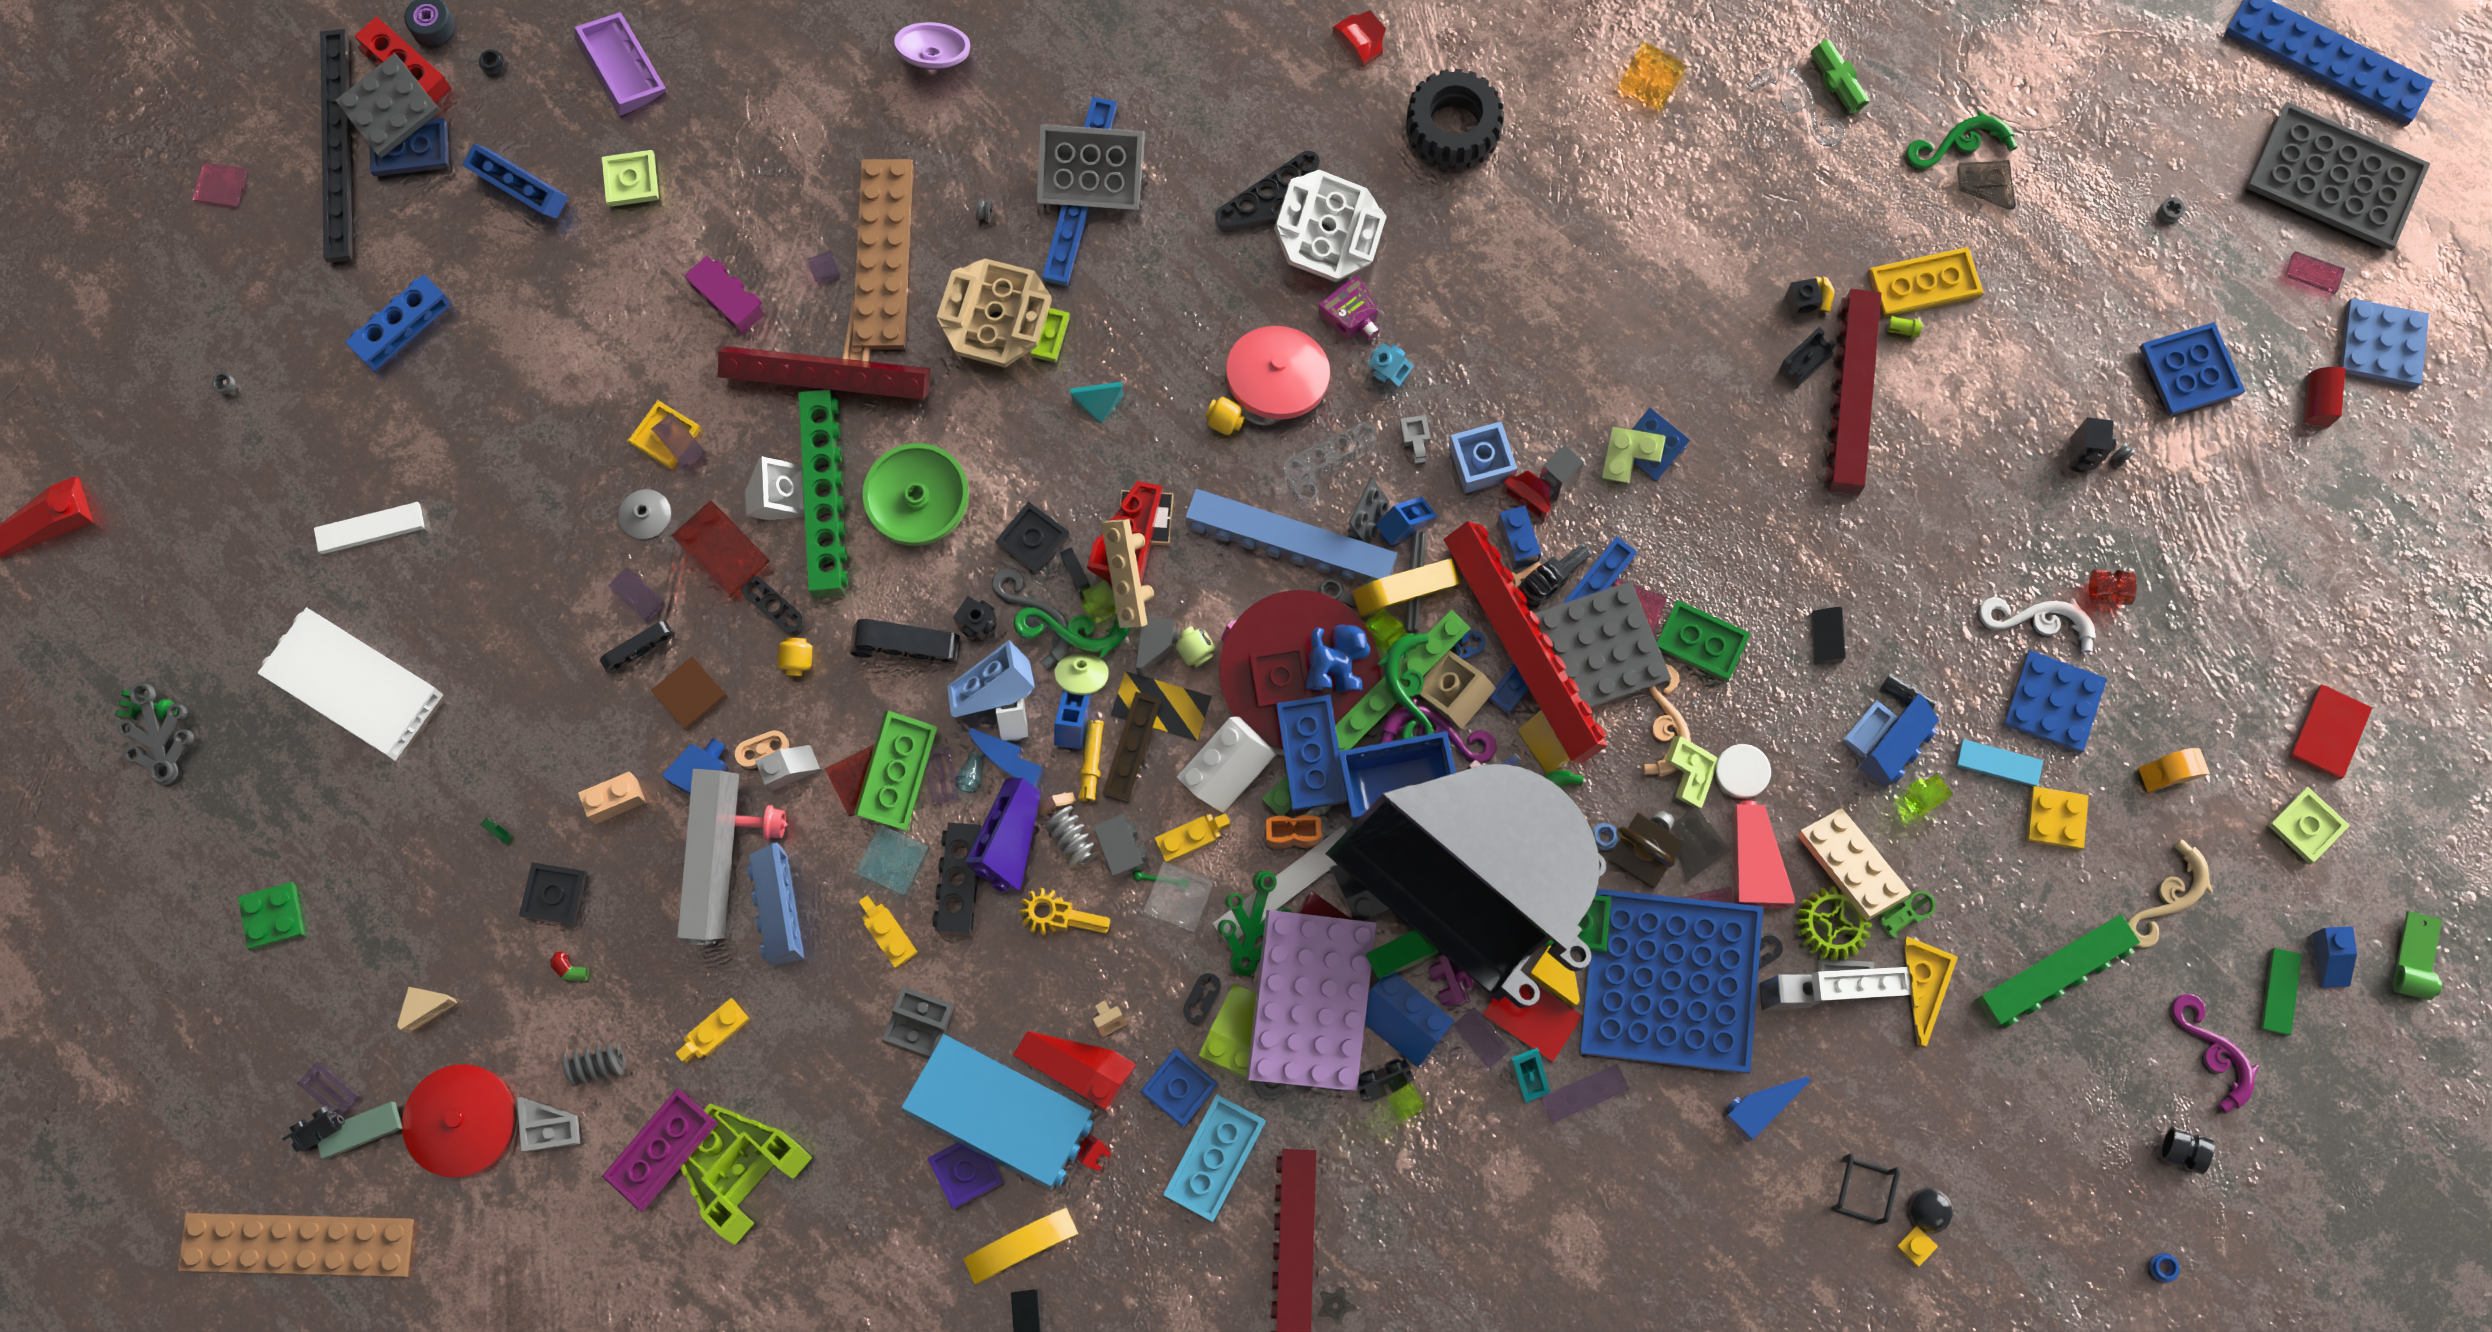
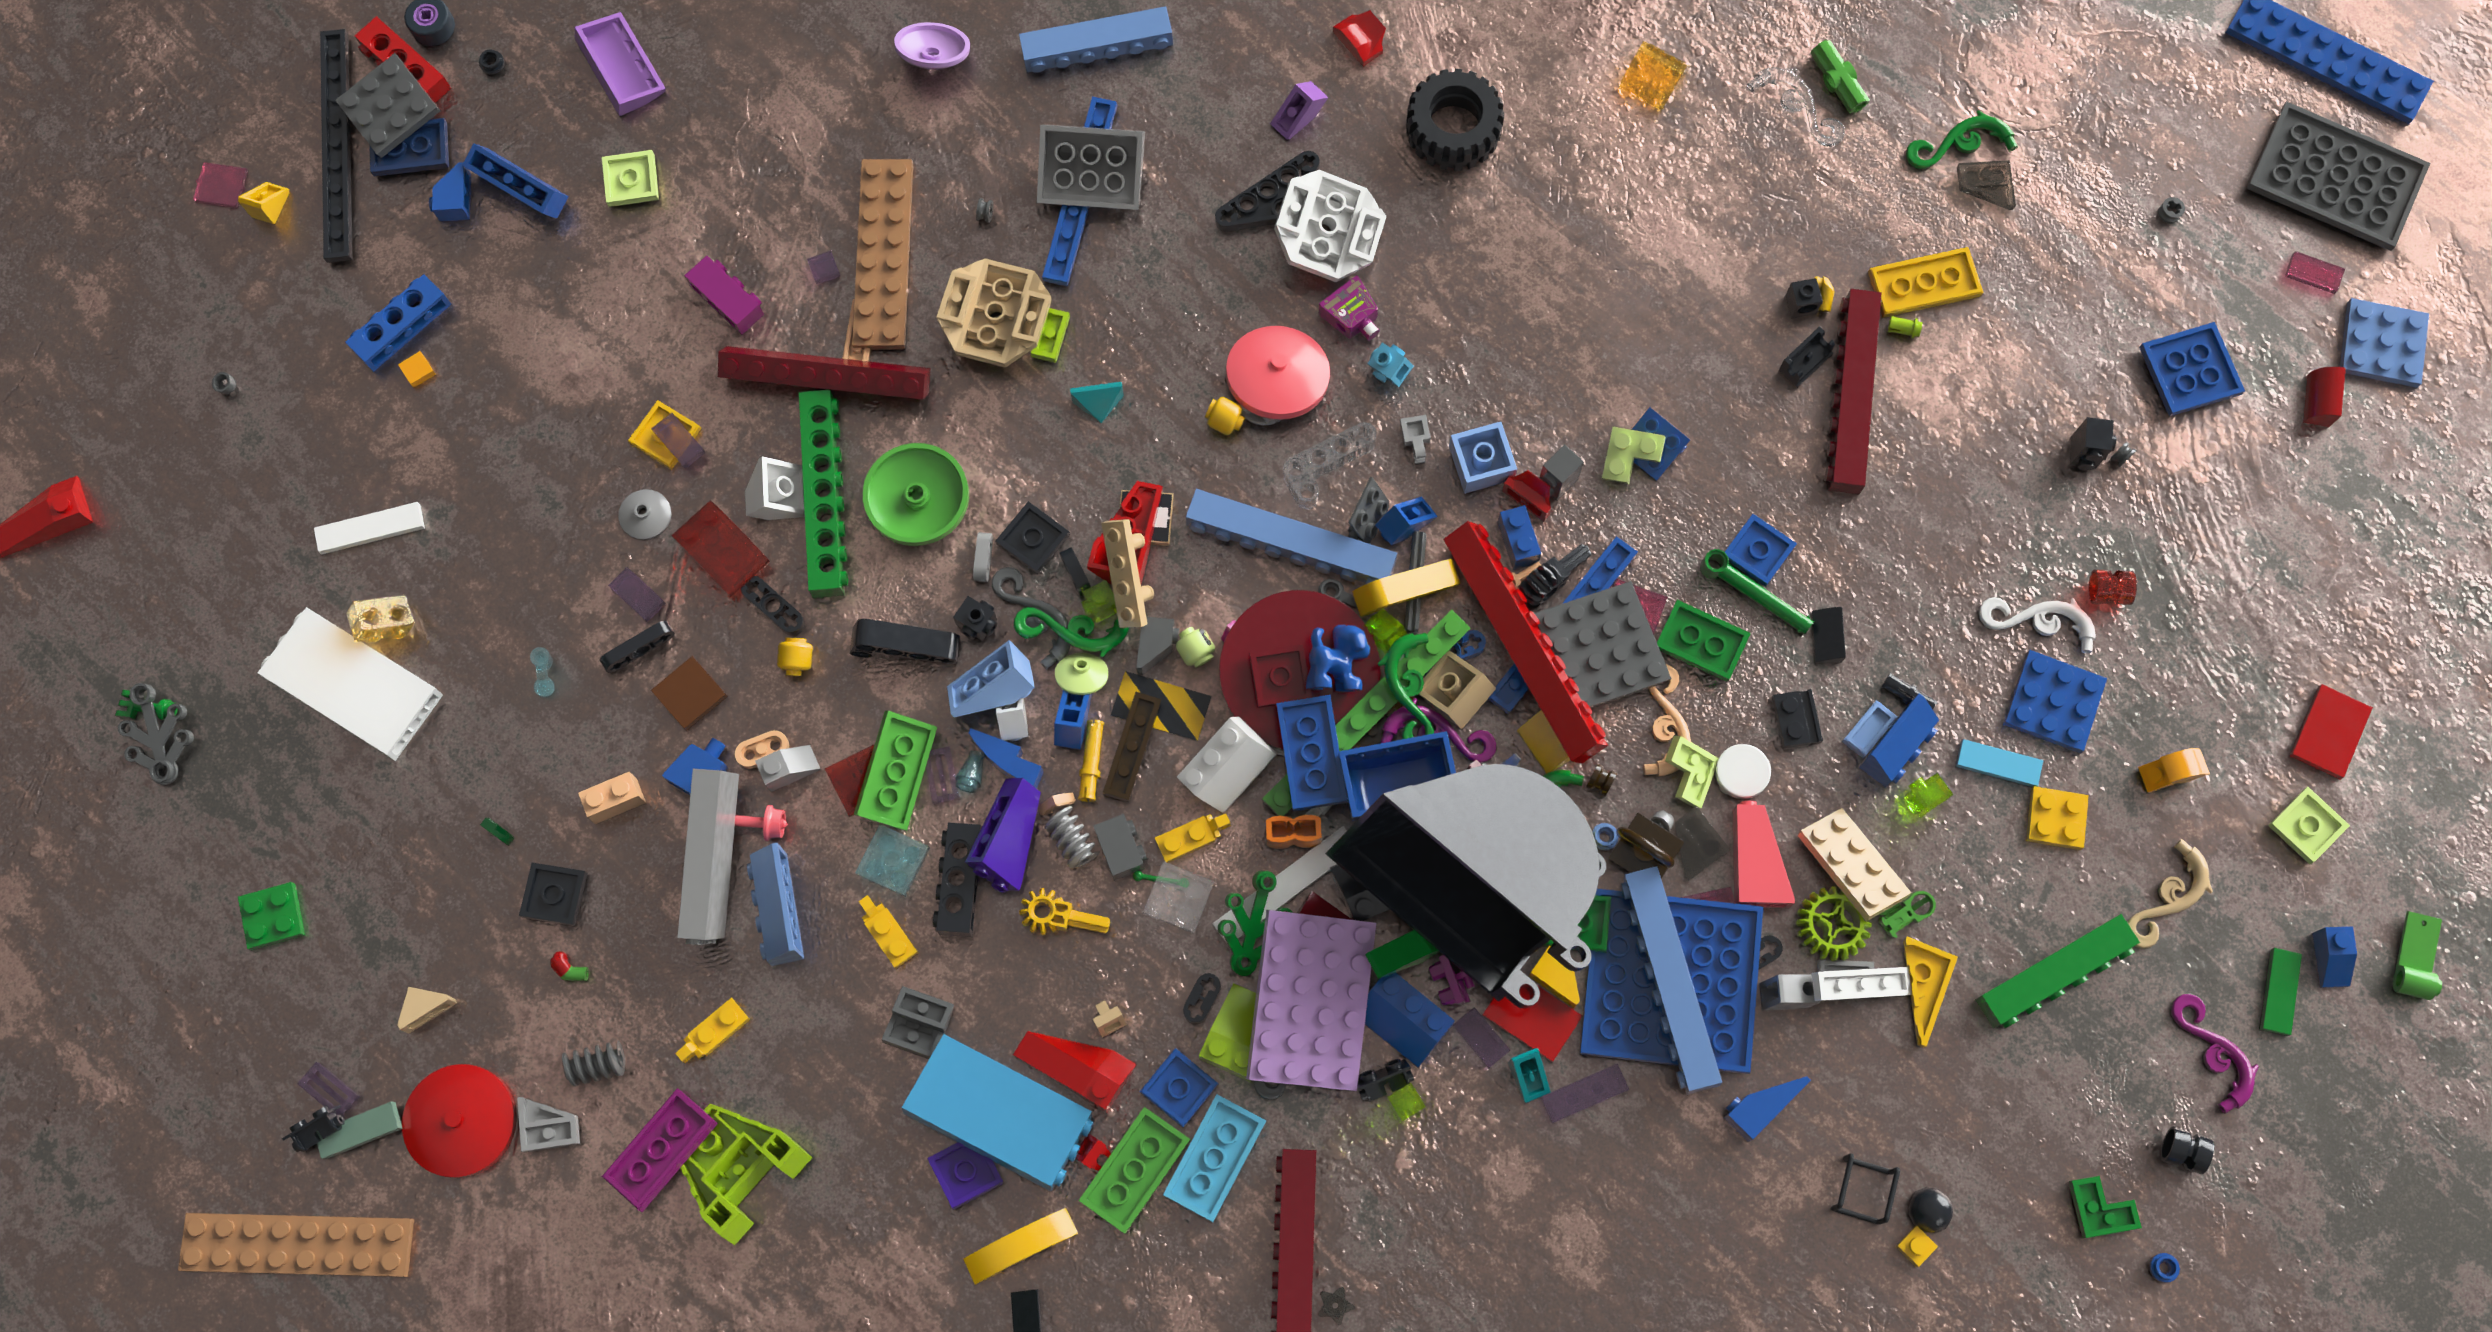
(264, 202): none -> yellow slope
(378, 614): none -> clear yellow brick
(416, 369): none -> light orange tile
(452, 195): none -> blue slope
(542, 660): none -> clear light blue plant
(983, 557): none -> light grey beam
(1096, 39): none -> medium blue brick
(1134, 1170): none -> bright green plate
(1298, 109): none -> medium lavender slope
(1601, 780): none -> dark brown wheel
(1672, 981): none -> medium blue brick
(1753, 590): none -> green piece
(1759, 550): none -> blue plate
(1797, 718): none -> black plate
(2096, 1215): none -> green plate

